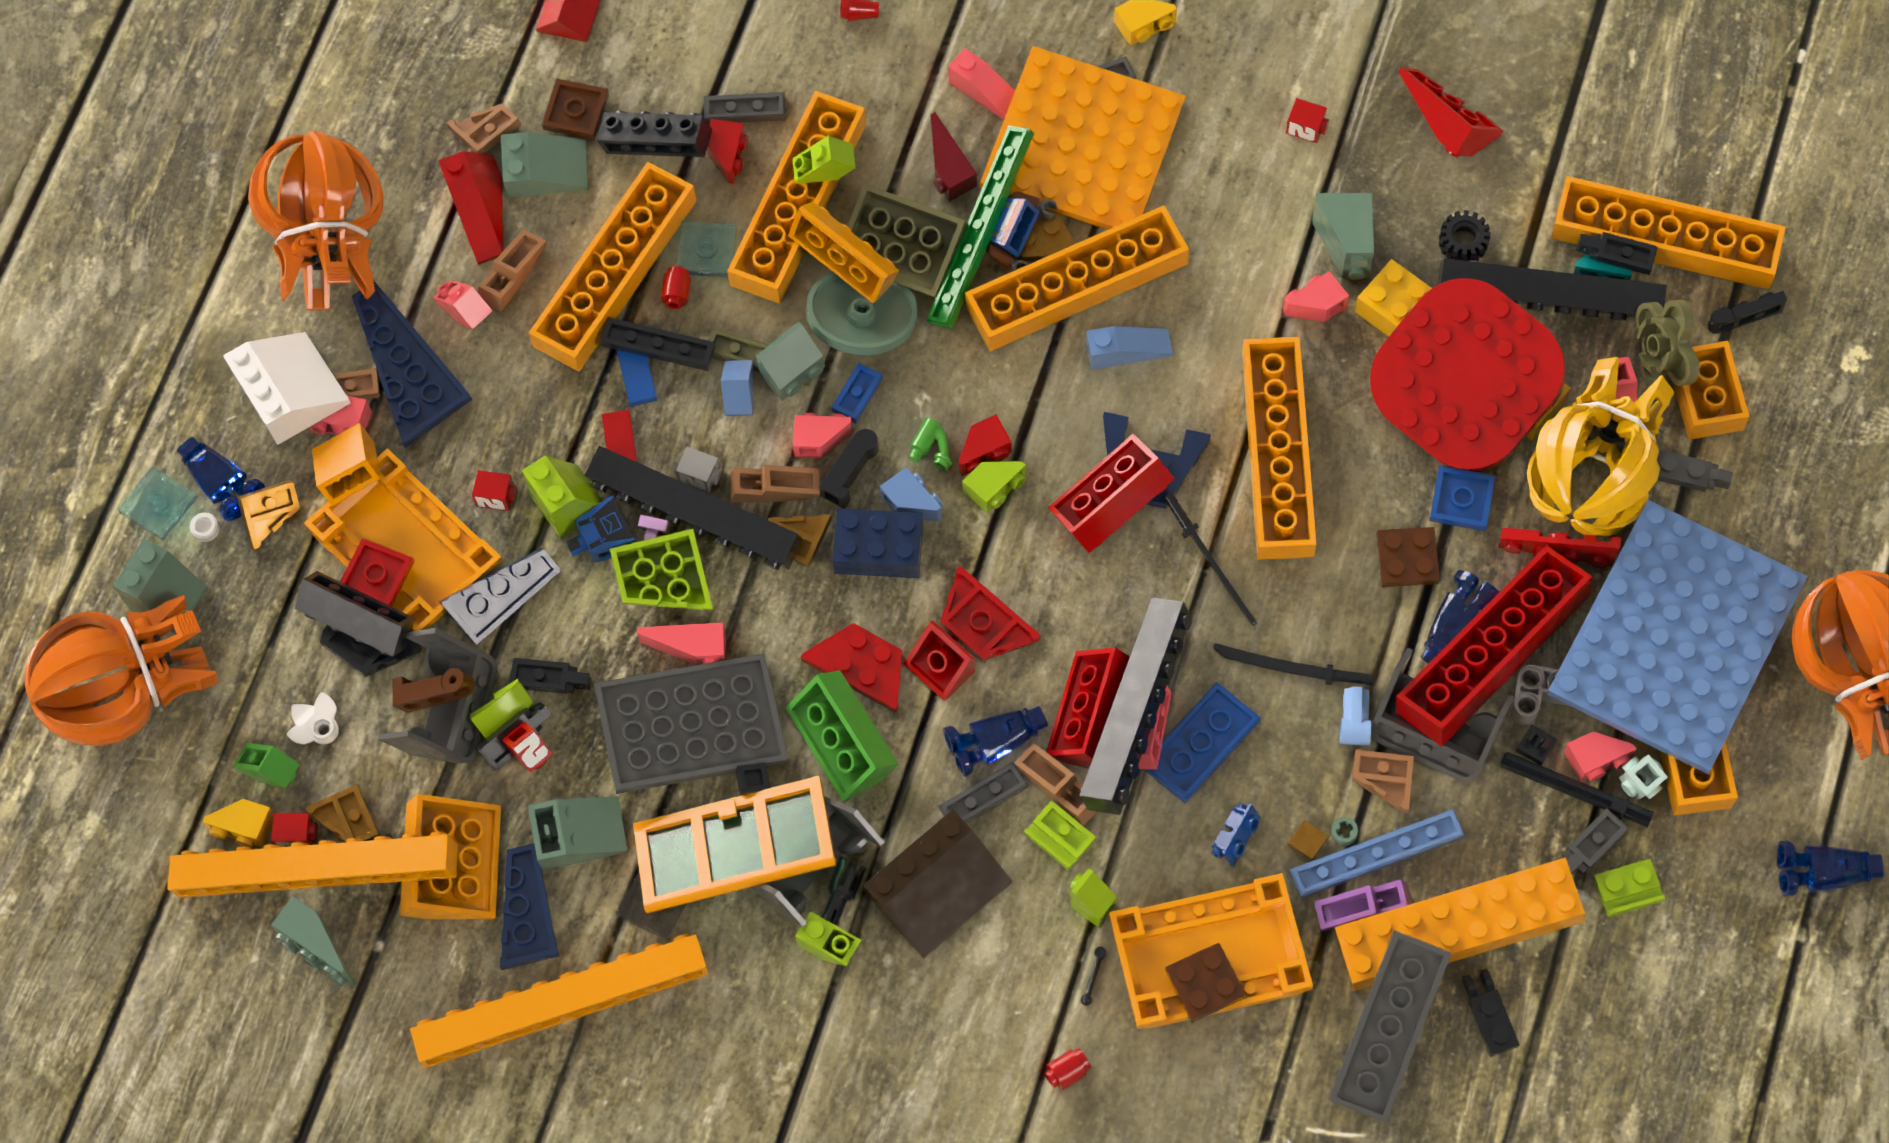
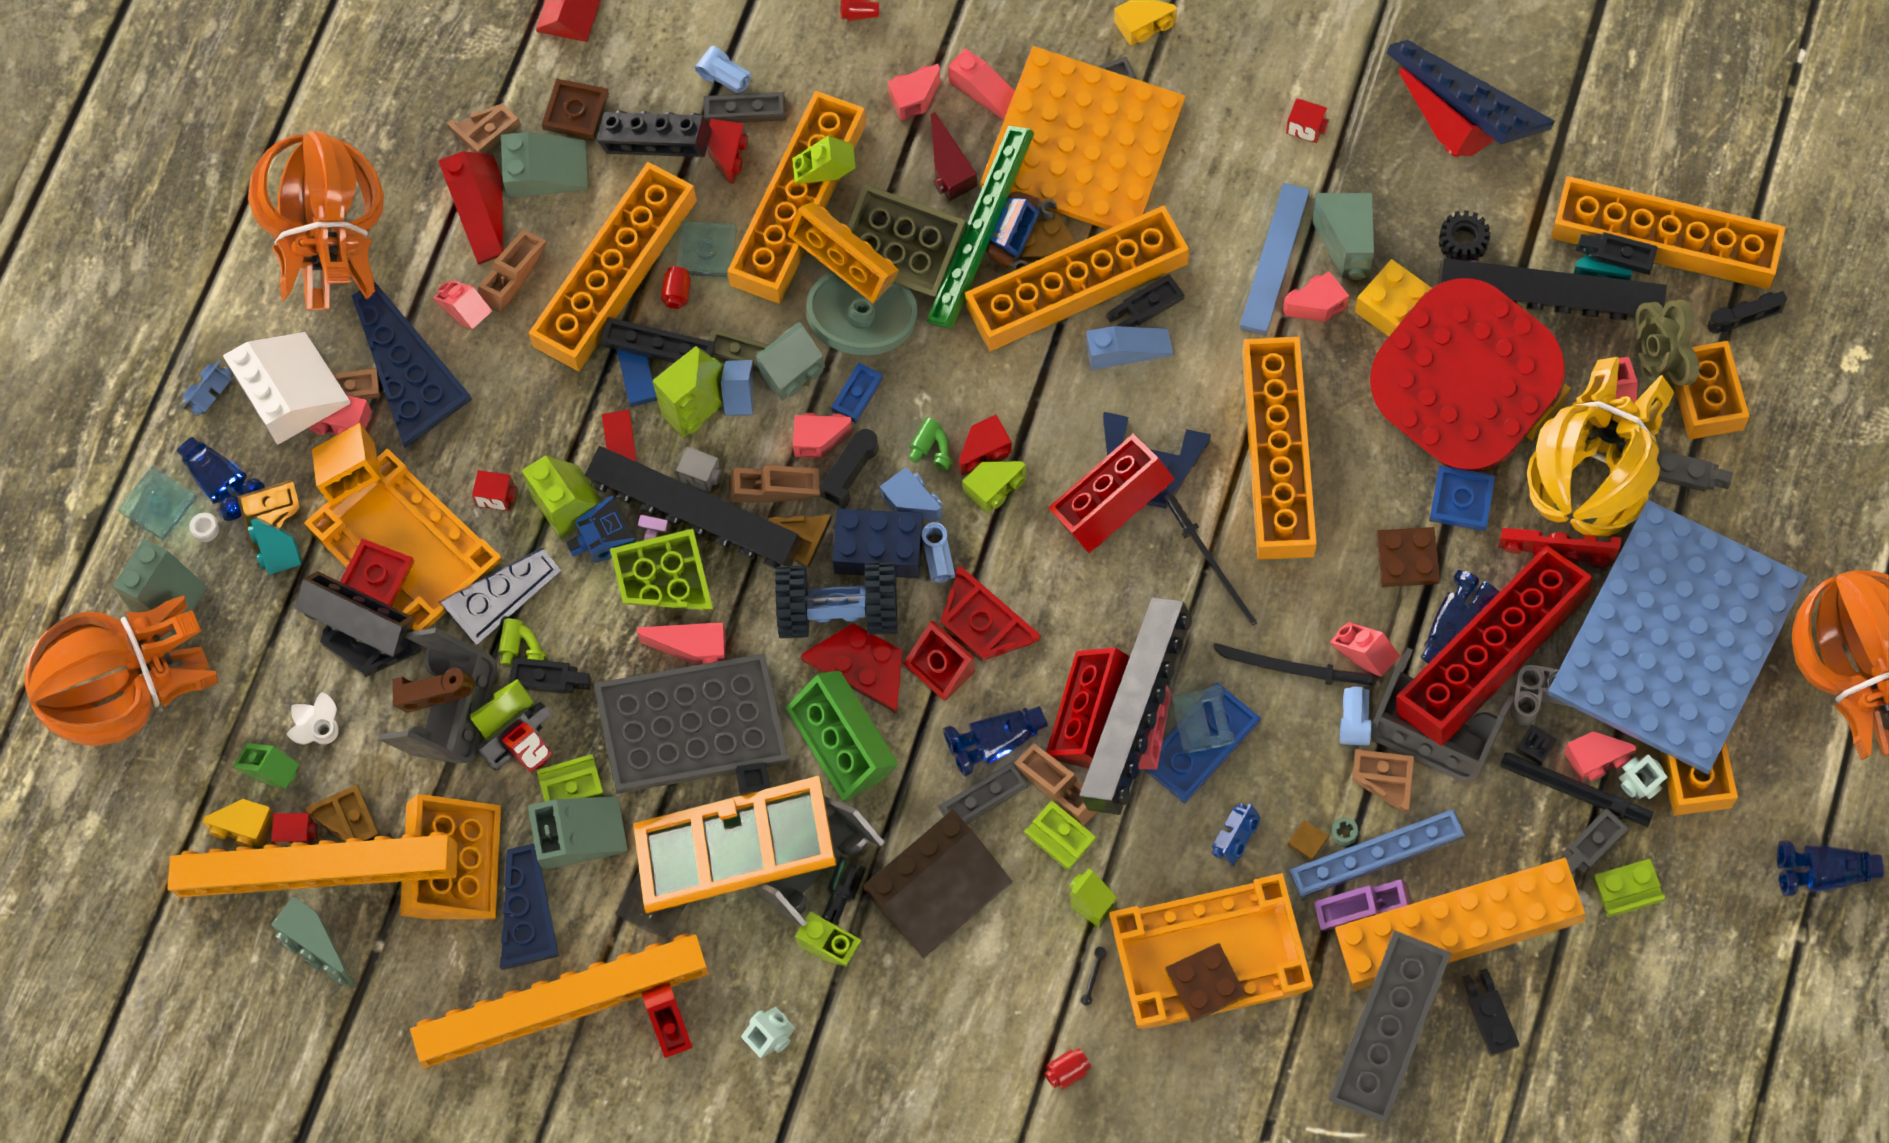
(213, 379): none -> medium blue hinge
(277, 546): none -> teal slope
(510, 640): none -> lime plant
(571, 780): none -> lime plate
(666, 1020): none -> red slope
(690, 391): none -> lime wedge
(717, 66): none -> light blue piece
(768, 1032): none -> light aqua brick
(797, 607): none -> black plate
(914, 91): none -> coral slope
(937, 554): none -> light blue piece
(1147, 302): none -> black hinge
(1192, 720): none -> clear light blue plate
(1274, 259): none -> medium blue tile
(1365, 648): none -> coral slope
(1484, 105): none -> dark blue wing

